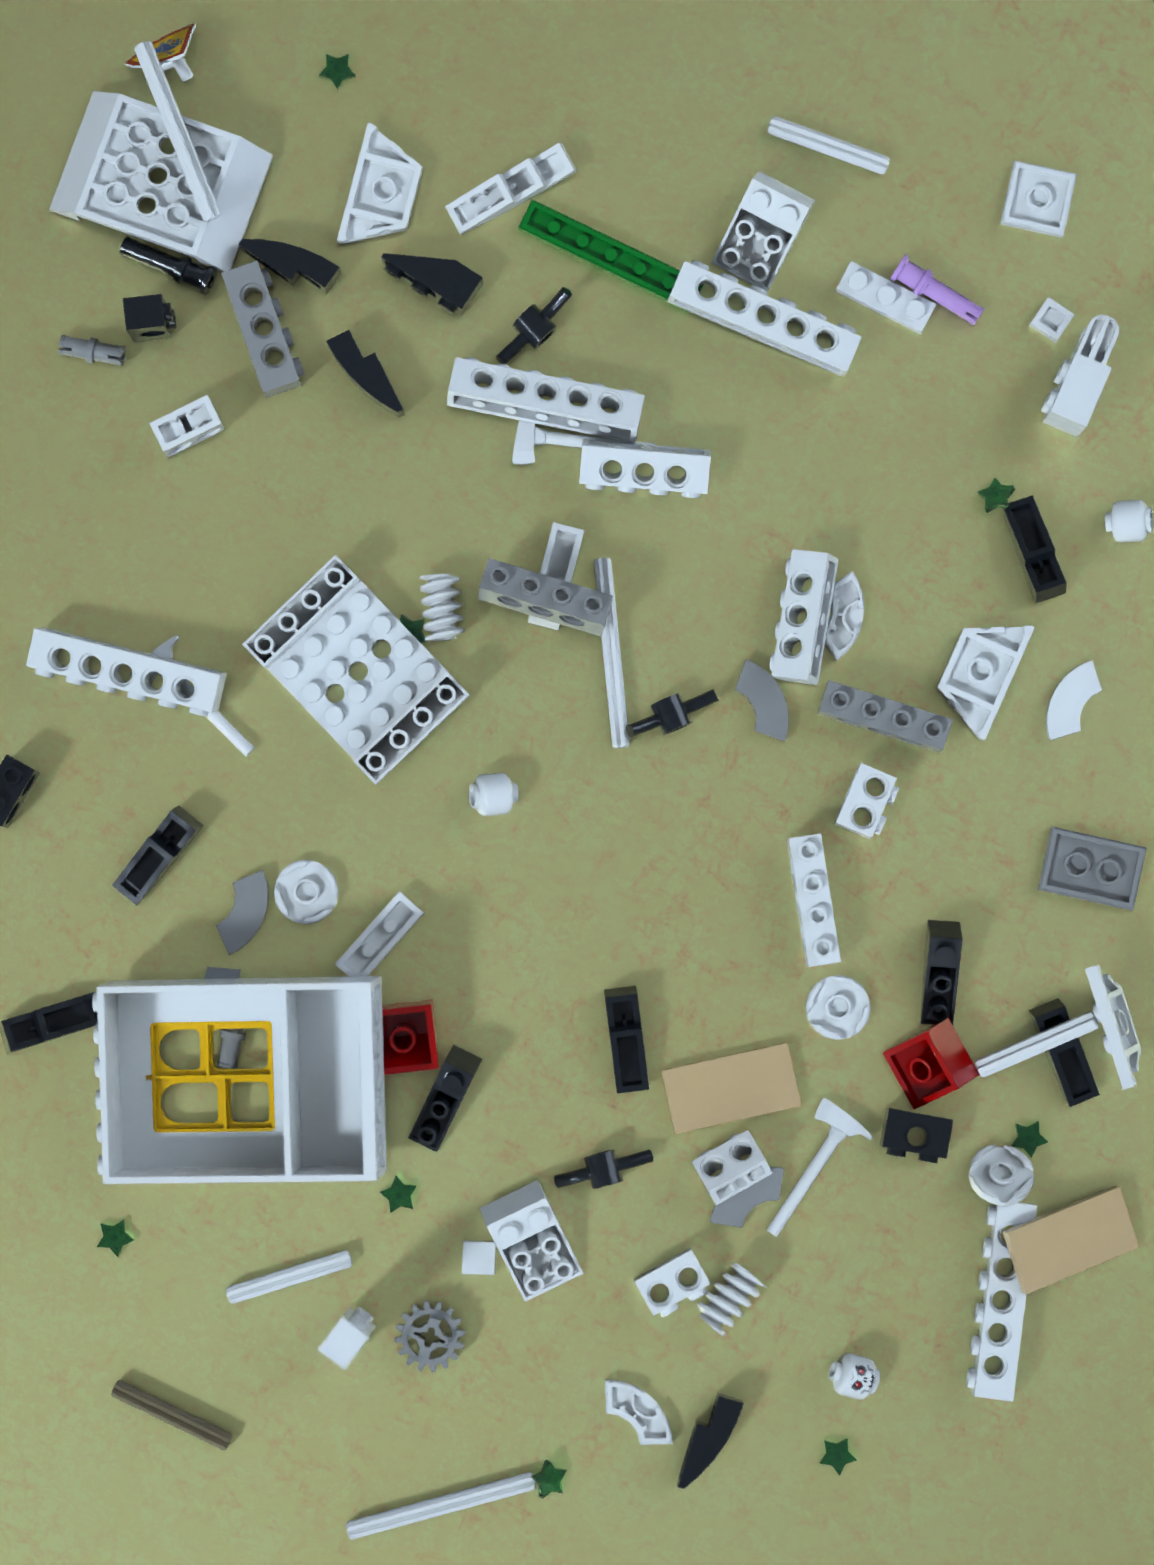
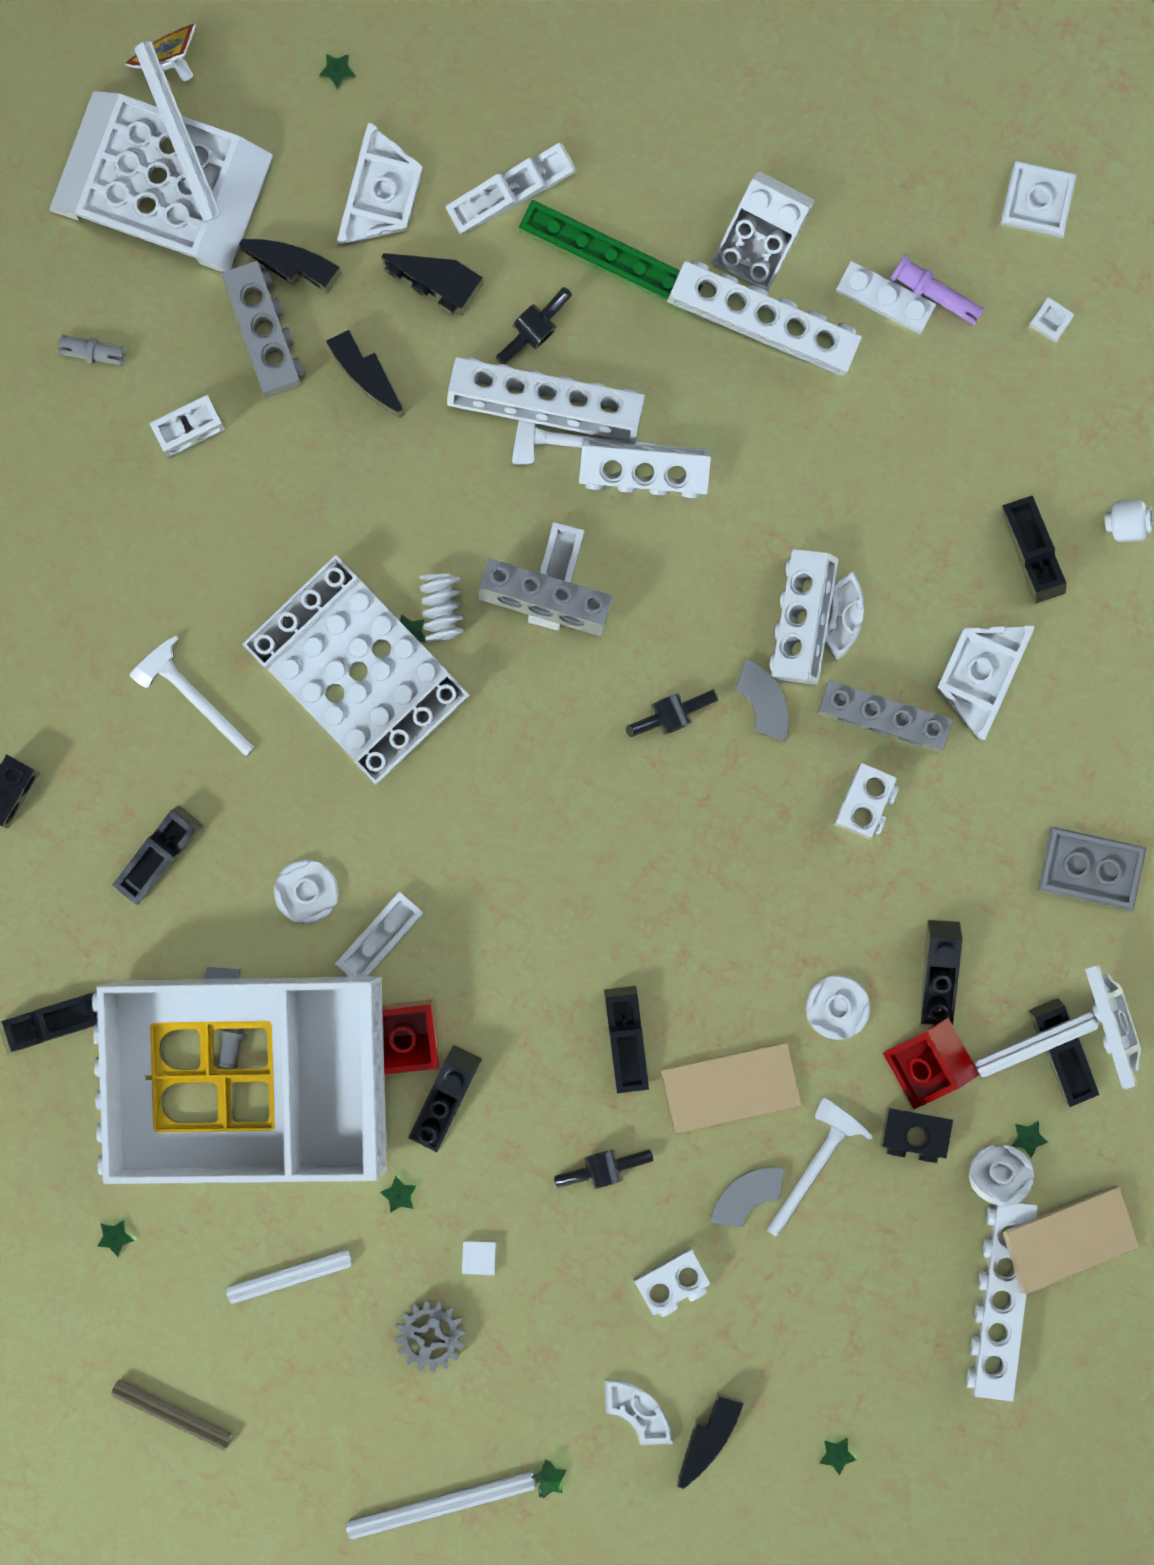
(148, 318): black brick -> none
(181, 270): black pin -> none
(207, 682): white brick -> none
(247, 912): light grey tile -> none
(348, 1336): white brick -> none
(493, 794): white head -> none
(531, 1240): white slope -> none
(612, 658): white axle -> none
(729, 1298): white piece -> none
(735, 1173): white brick -> none
(813, 900): white brick -> none
(828, 145): white axle -> none
(854, 1376): white head -> none
(996, 495): clear green piece -> none
(1068, 700): white tile -> none
(1081, 378): white brick -> none

